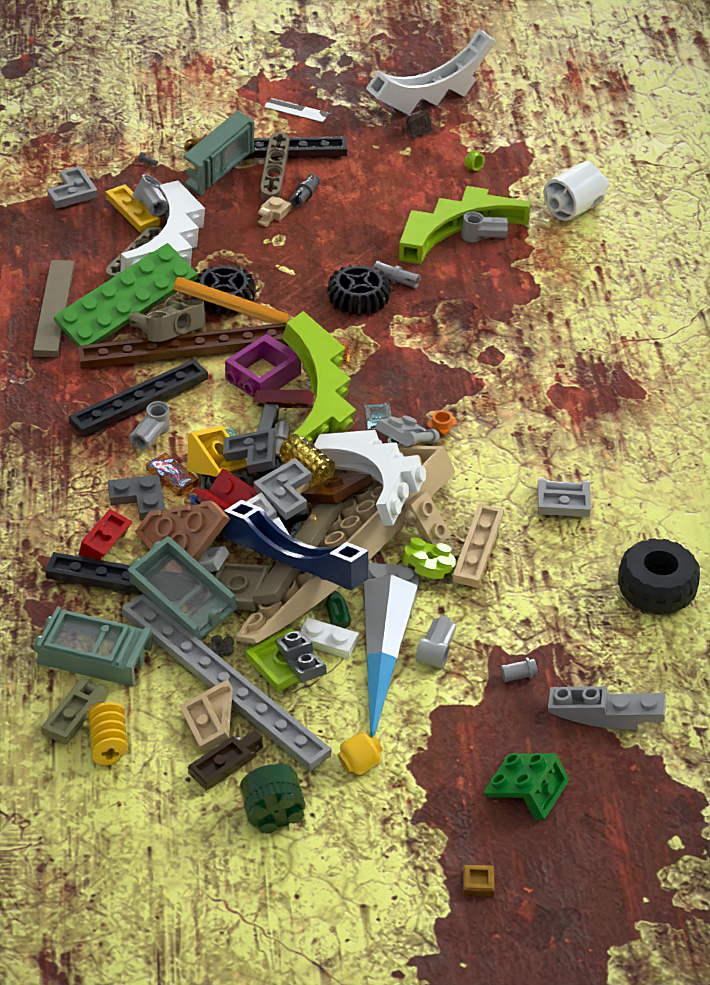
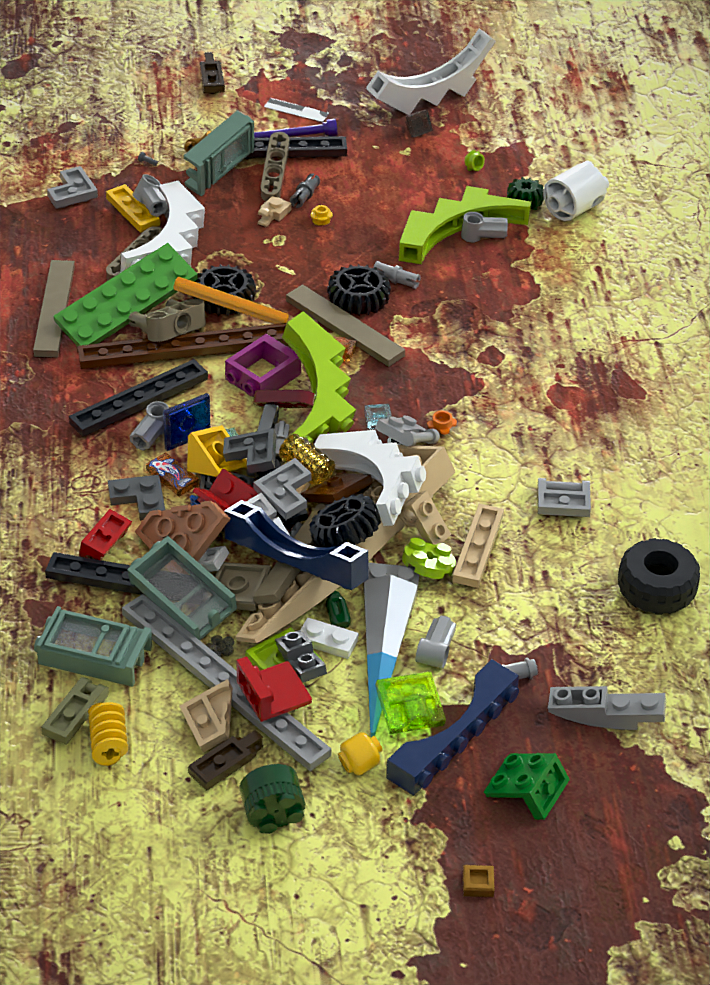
(184, 419): none -> clear blue slope
(211, 75): none -> dark brown hinge
(271, 689): none -> red bracket
(321, 215): none -> yellow plate
(327, 128): none -> dark purple piece
(345, 325): none -> dark tan tile
(345, 521): none -> black gear
(410, 702): none -> clear neon green plate
(420, 760): none -> dark blue arch
(526, 190): none -> dark green gear

